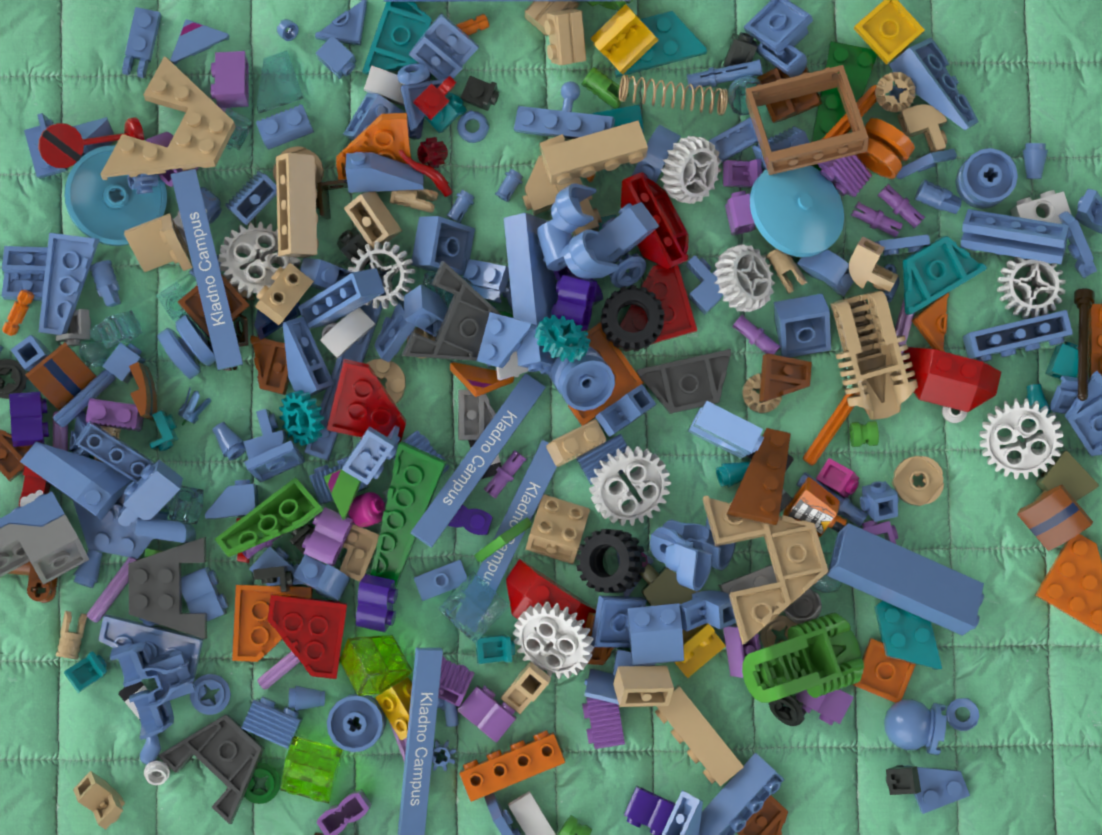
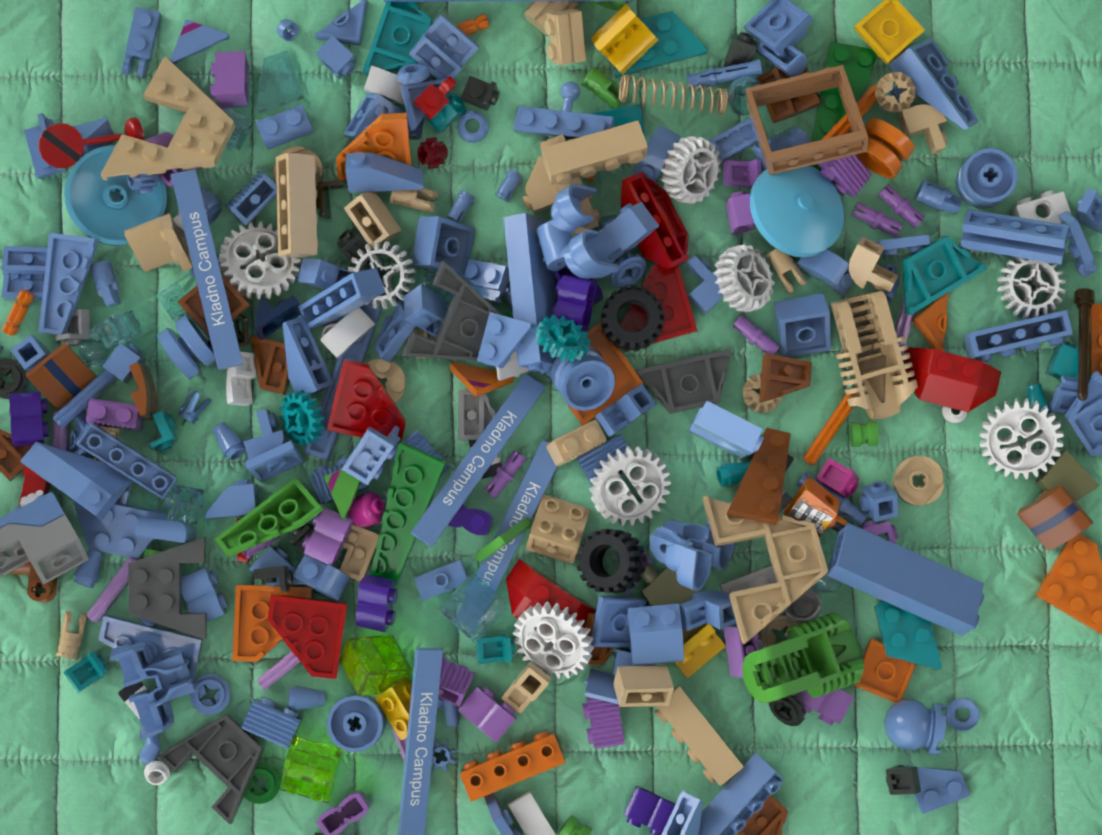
(100, 799): tan brick -> none
(149, 494): medium blue hinge -> none
(238, 381): none -> white slope
(284, 293): tan brick -> none
(438, 179): red animal -> none
(926, 162): medium blue tile -> none
(1034, 159): medium blue cone -> none

